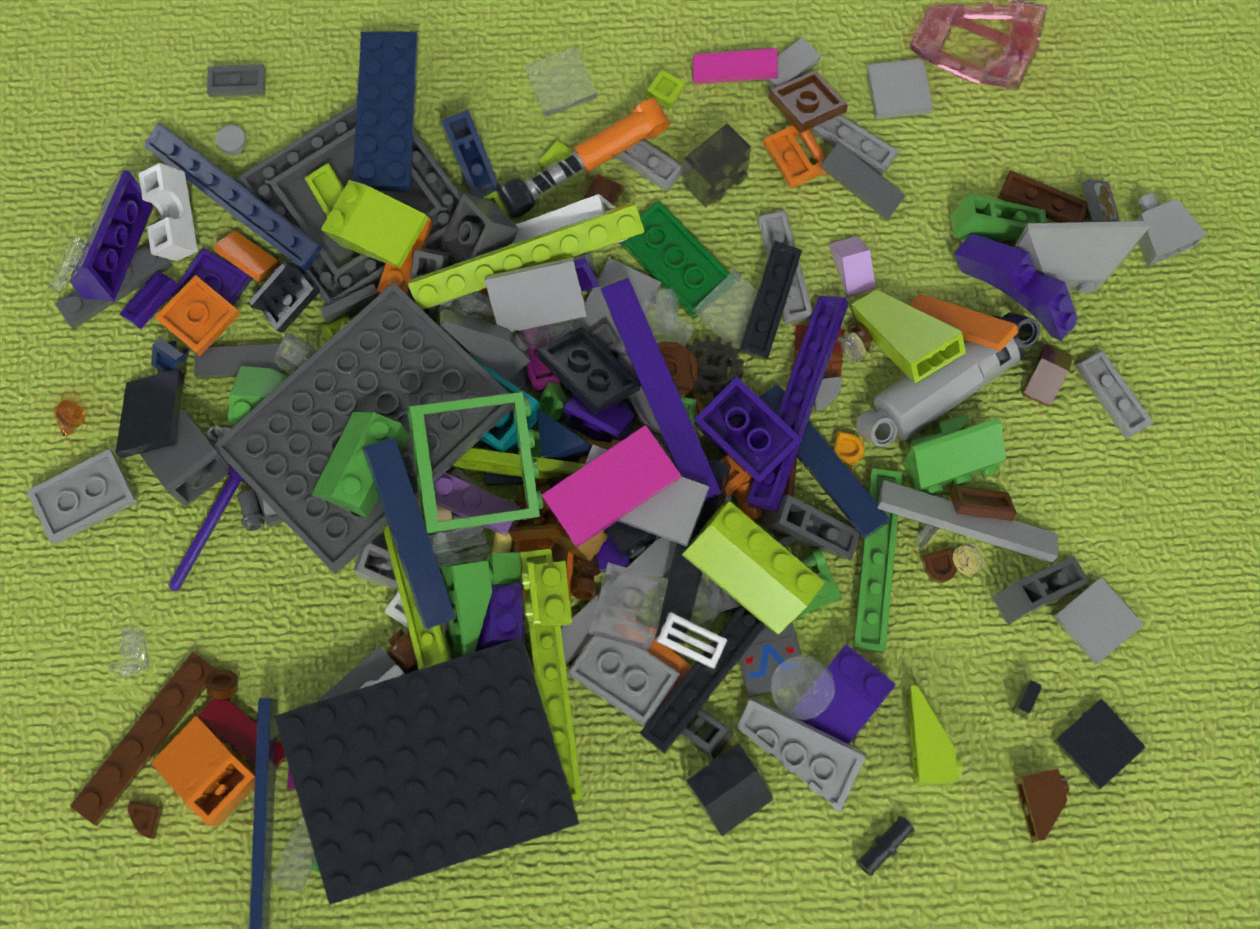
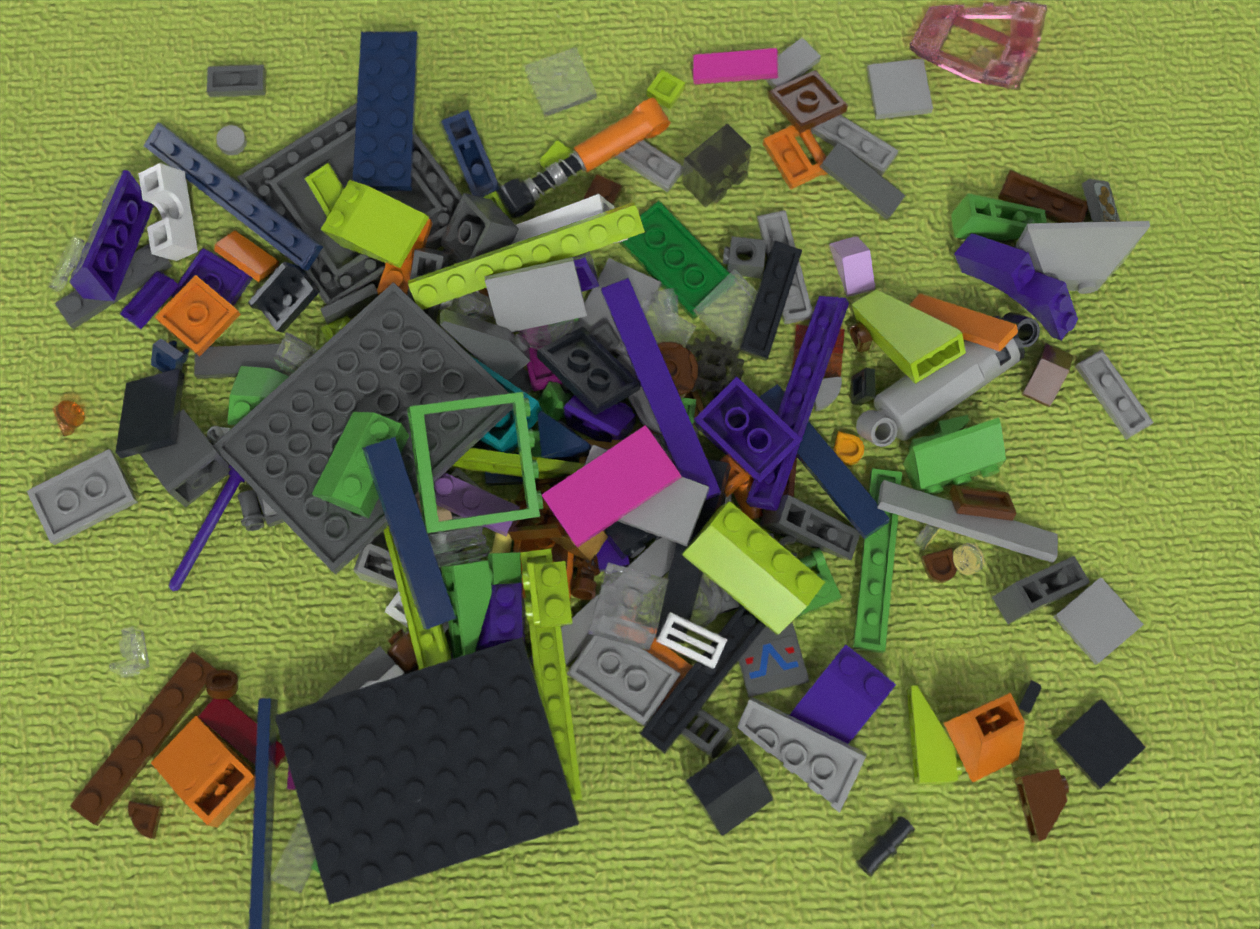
(753, 248): none -> dark grey brick
(802, 687): clear tile -> none
(852, 347): clear tile -> none
(863, 386): none -> black tile
(988, 736): none -> orange slope
(1170, 229): light grey torso -> none

